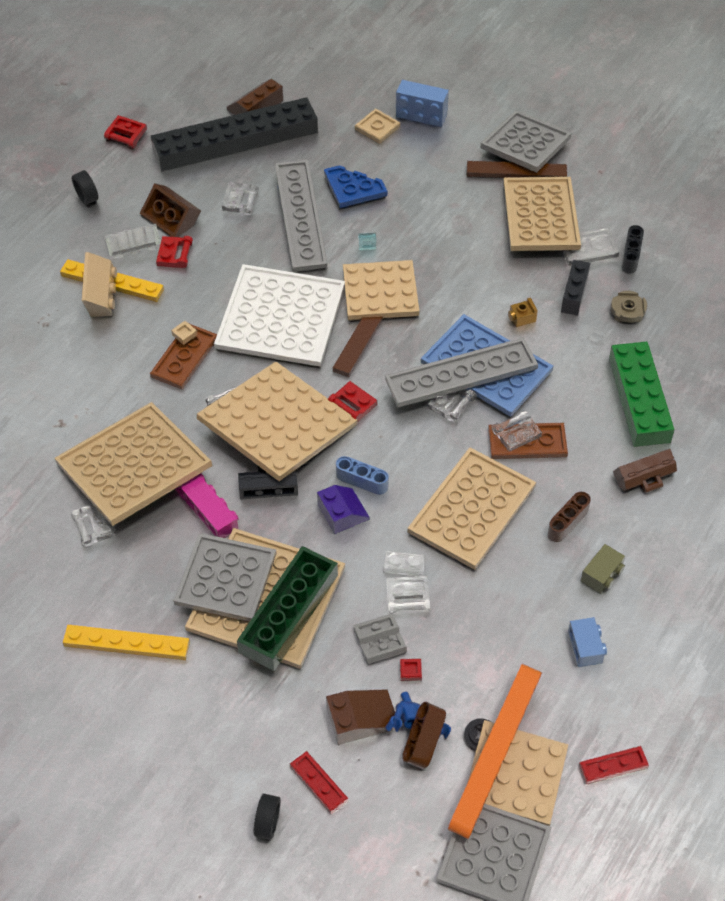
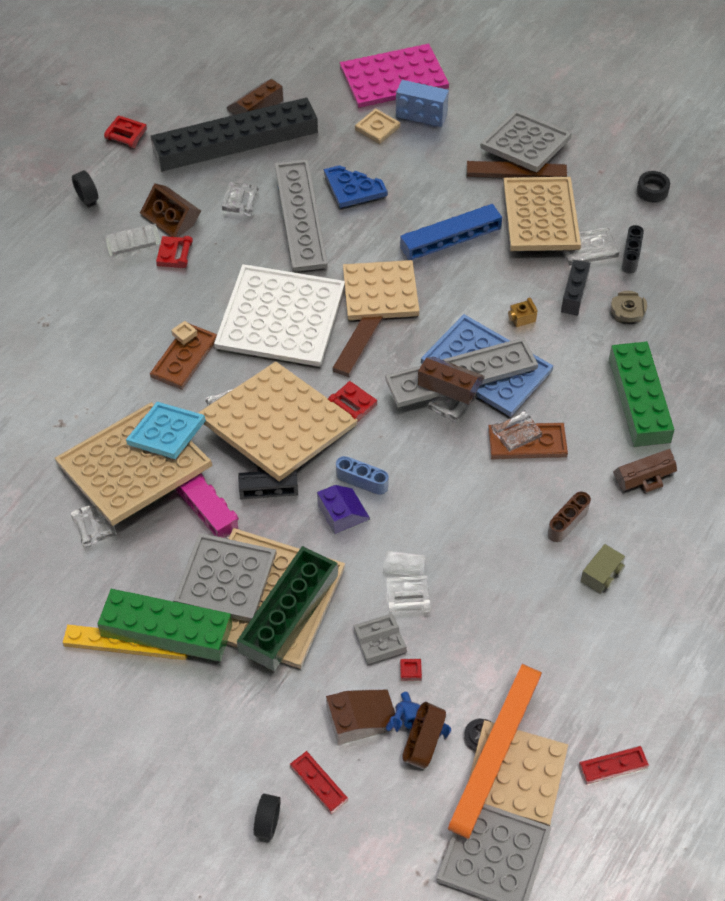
(98, 285): tan slope -> none
(124, 283): yellow plate -> none
(165, 624): none -> green brick
(166, 430): none -> medium azure plate
(367, 241): clear light blue tile -> none
(378, 76): none -> dark pink plate
(449, 379): none -> reddish brown slope
(450, 232): none -> blue brick
(471, 508): tan plate -> none
(587, 642): medium blue brick -> none
(649, 194): none -> black tyre

